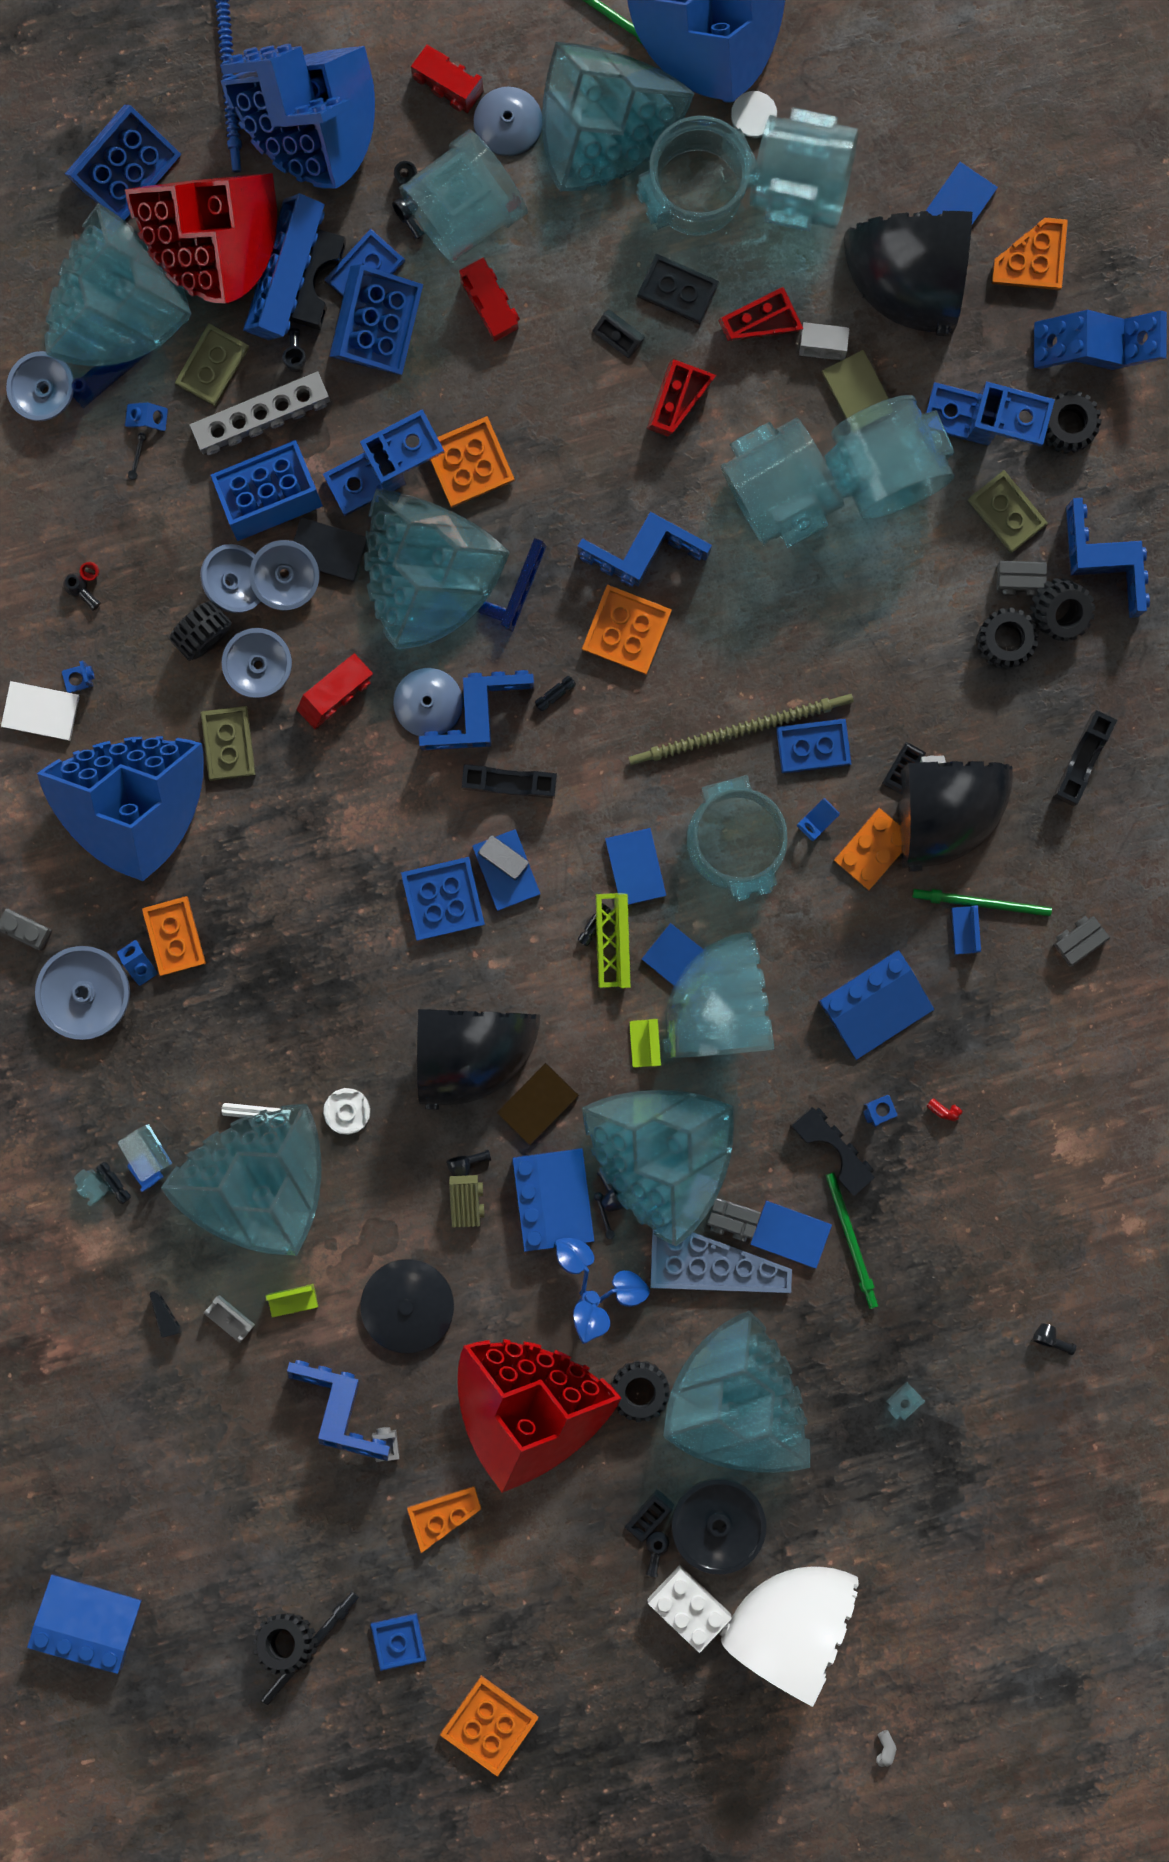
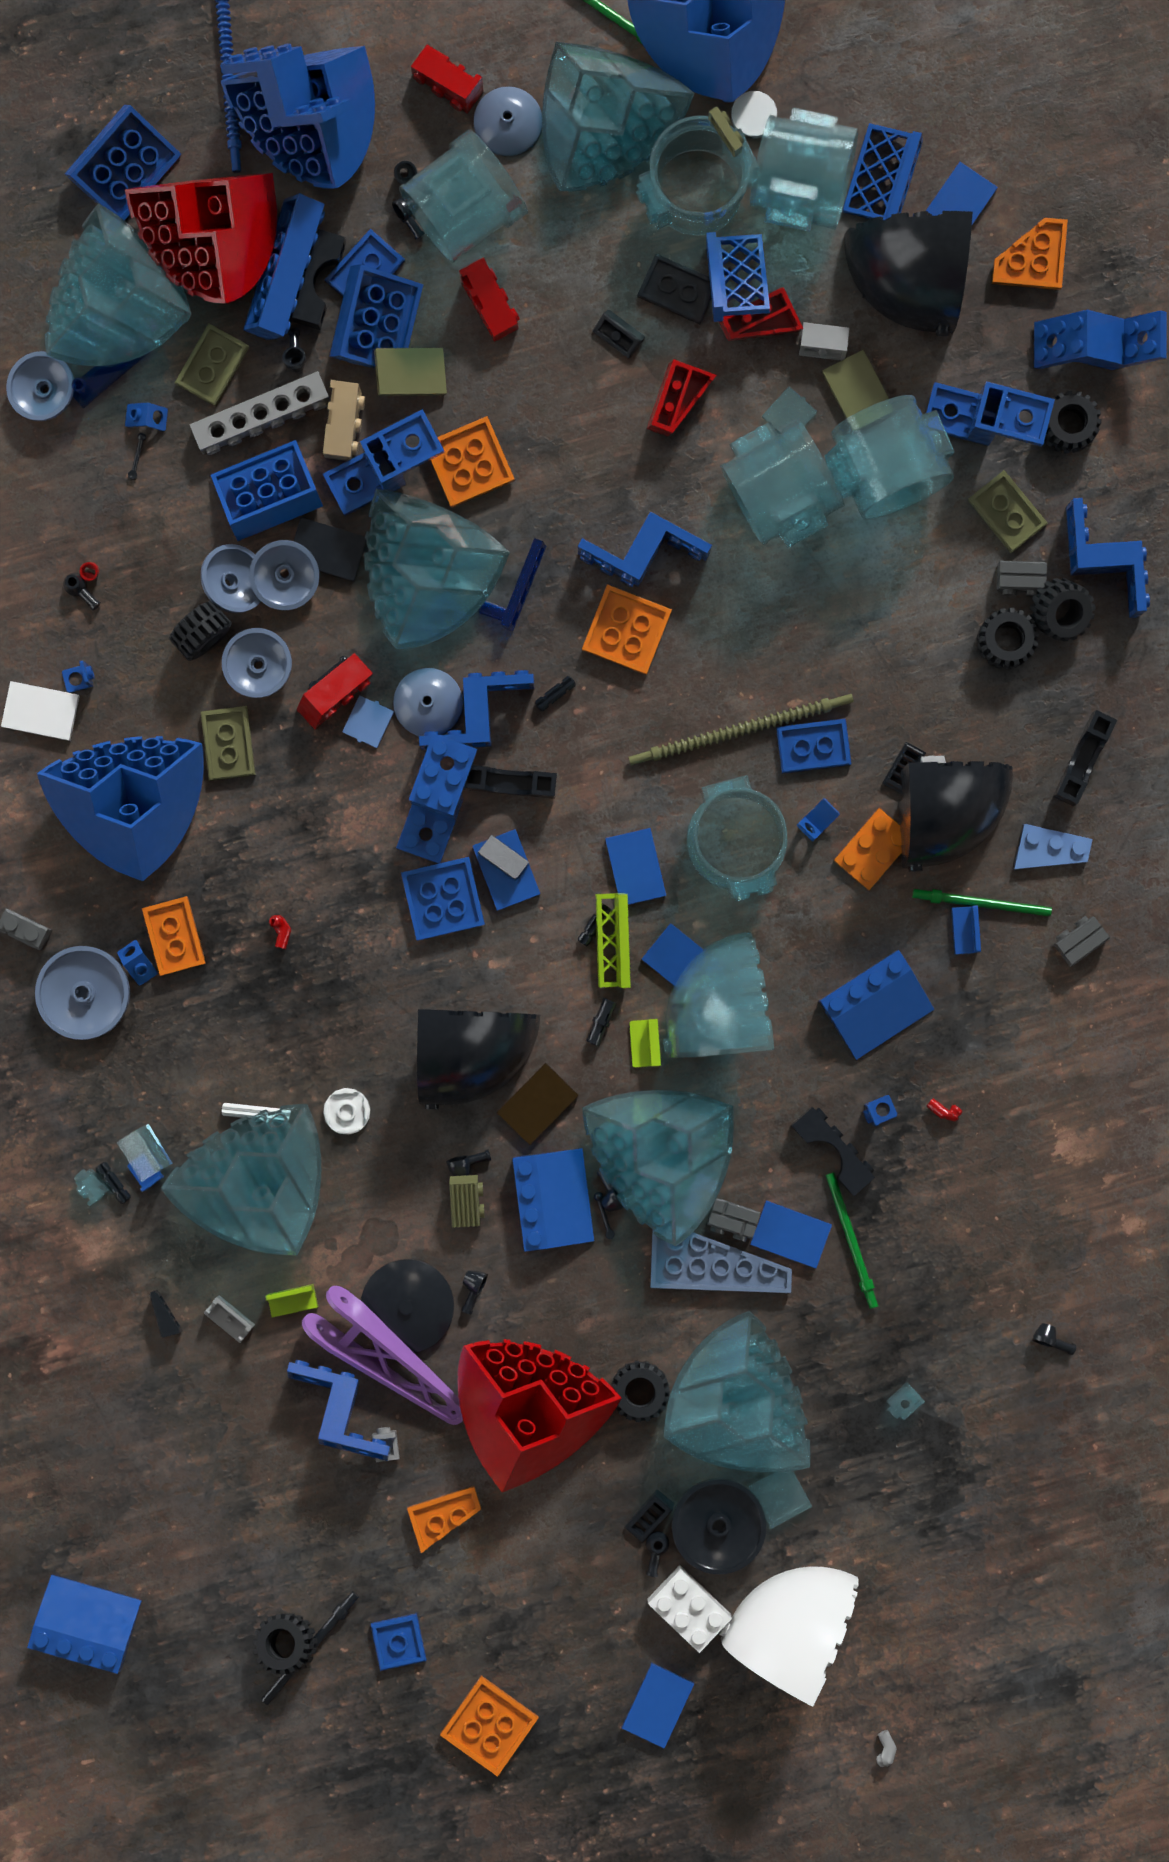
(282, 929): none -> red arm
(342, 659): none -> black hinge
(343, 421): none -> tan wedge
(365, 1360): none -> medium lavender piece
(368, 721): none -> medium blue piece
(410, 371): none -> olive tile
(436, 798): none -> blue bracket
(474, 1282): none -> black bar
(588, 1318): blue plant -> none
(601, 1022): none -> black pin
(657, 1705): none -> blue tile
(717, 273): none -> blue fence
(721, 122): none -> olive plate
(780, 1497): none -> clear light blue tile
(788, 407): none -> clear light blue piece
(903, 172): none -> blue fence
(1048, 847): none -> medium blue wing

